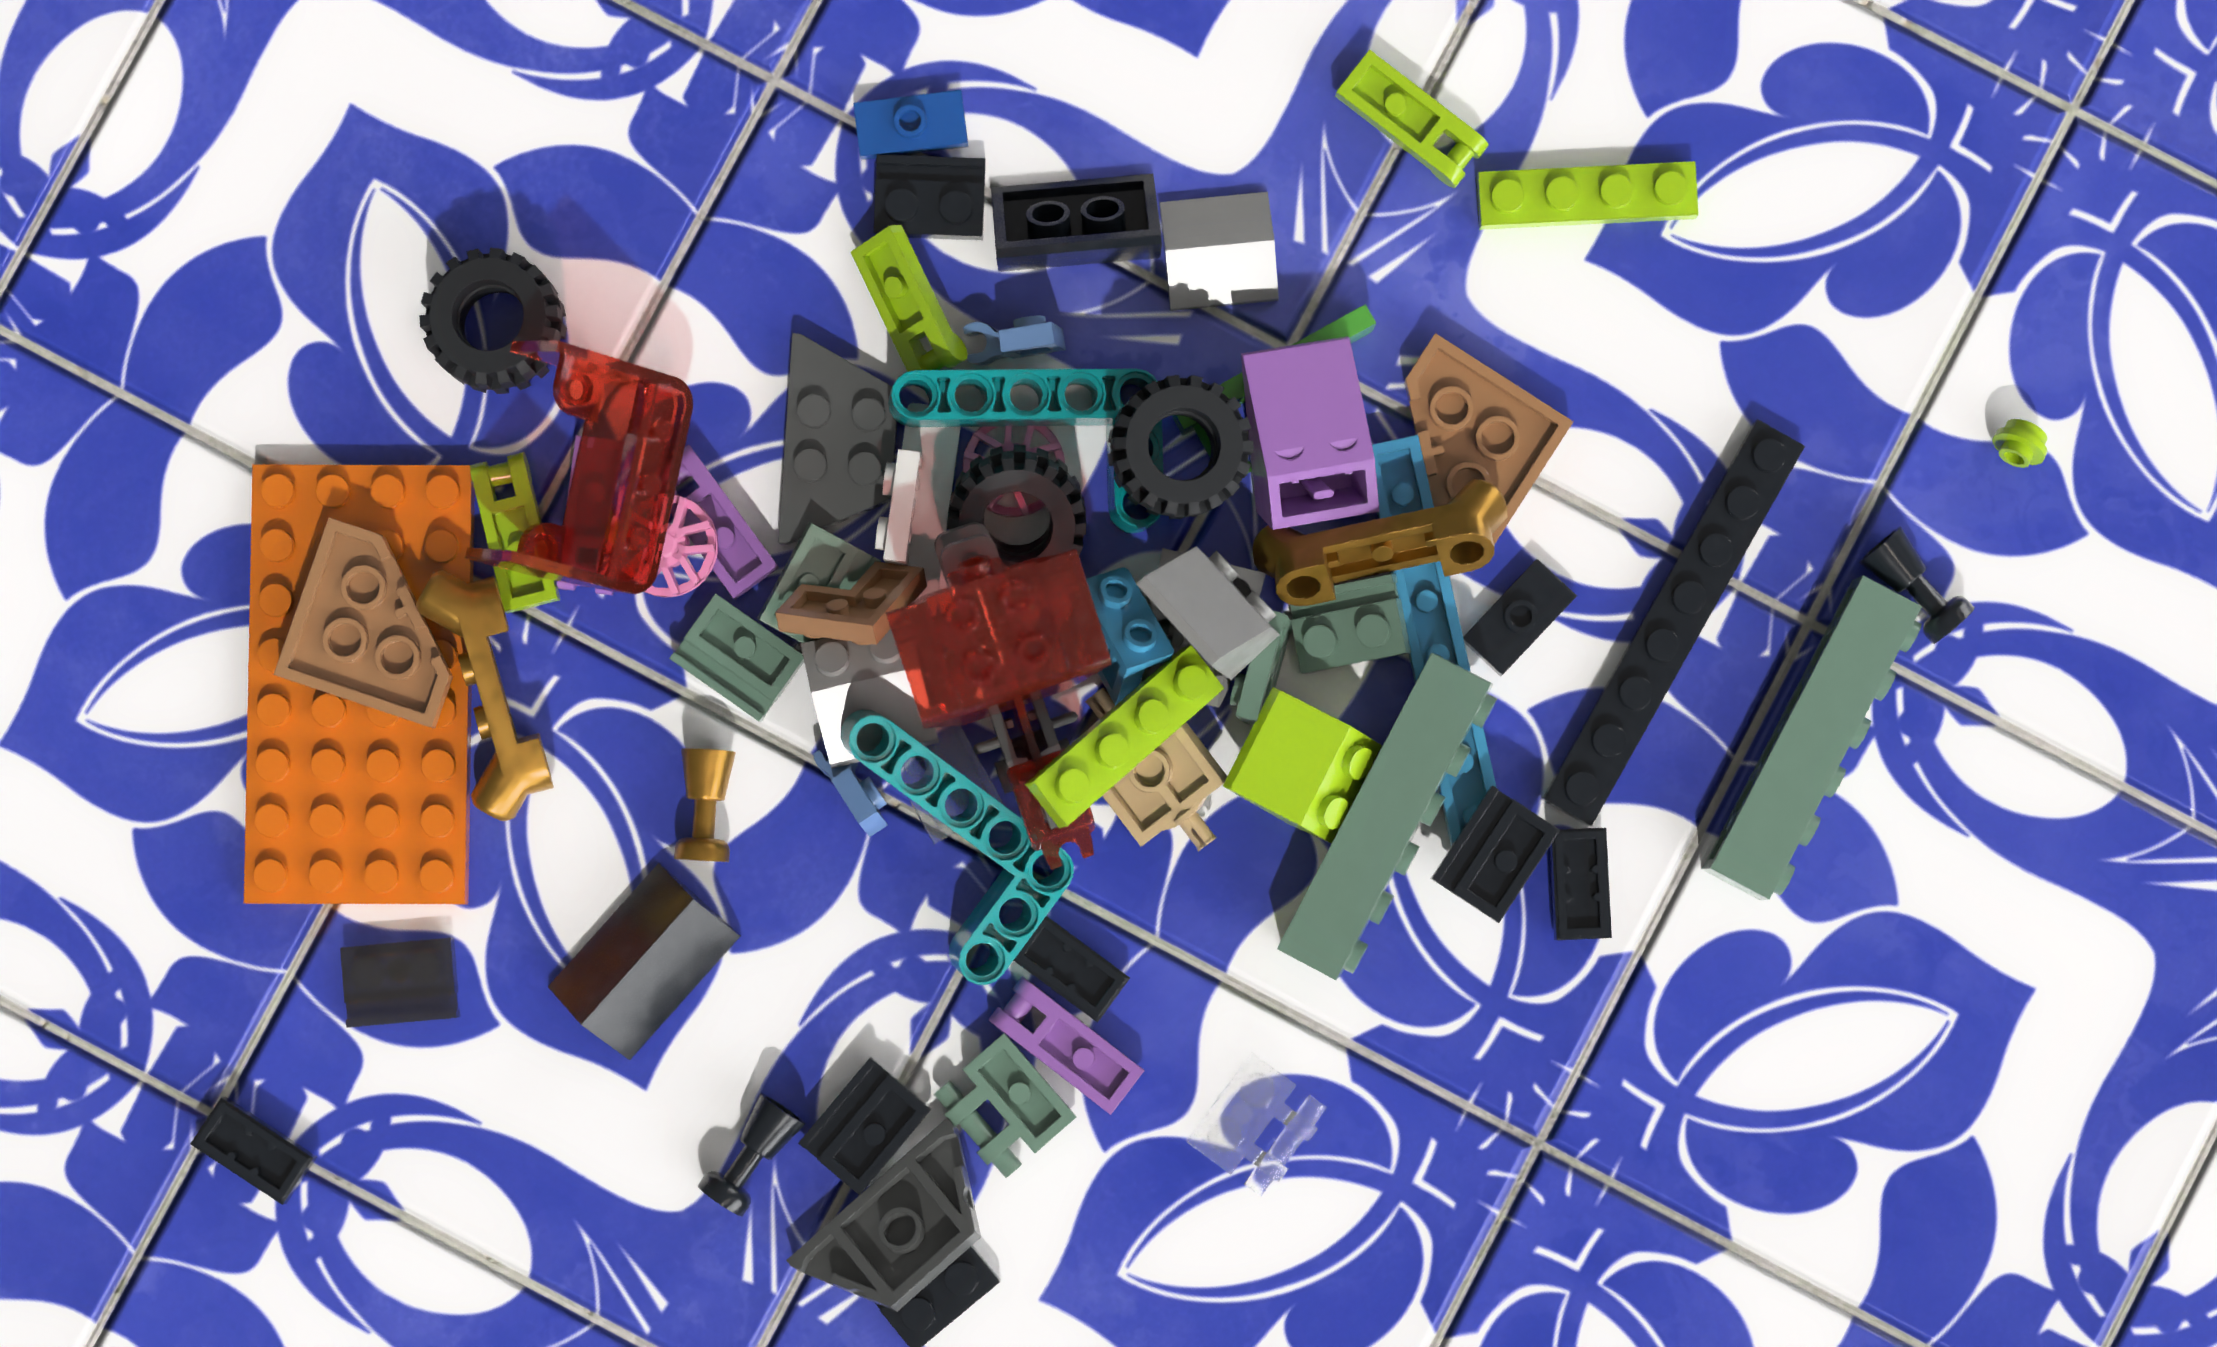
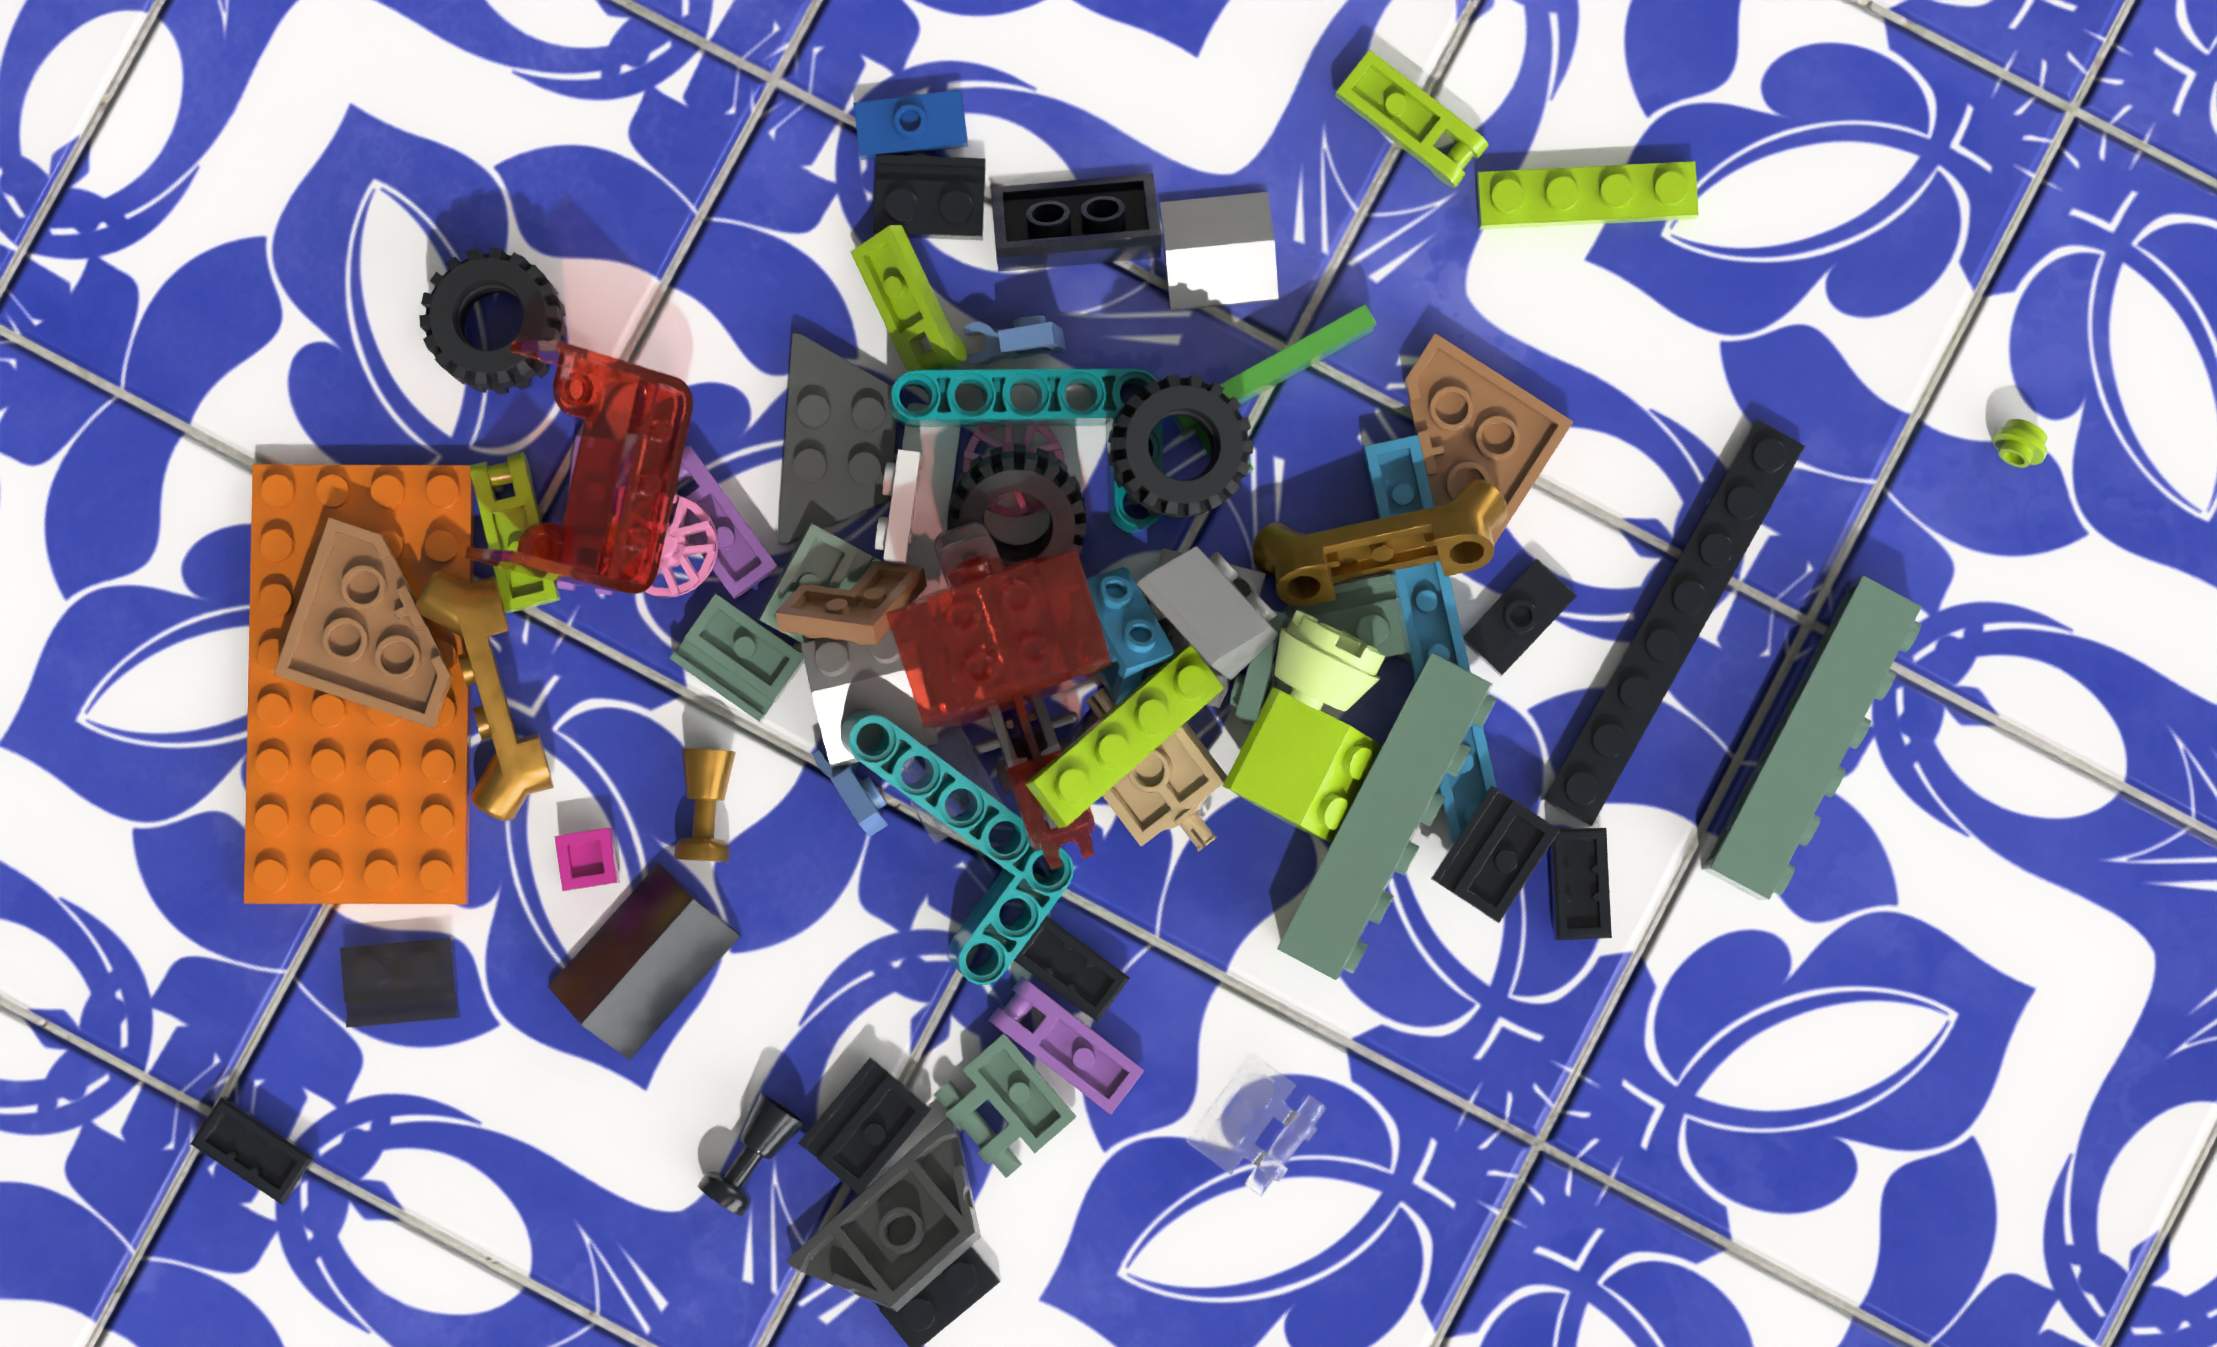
(587, 859): none -> dark pink plate
(1308, 434): medium lavender slope -> none
(1325, 663): none -> yellowish green cone
(1901, 568): black piece -> none

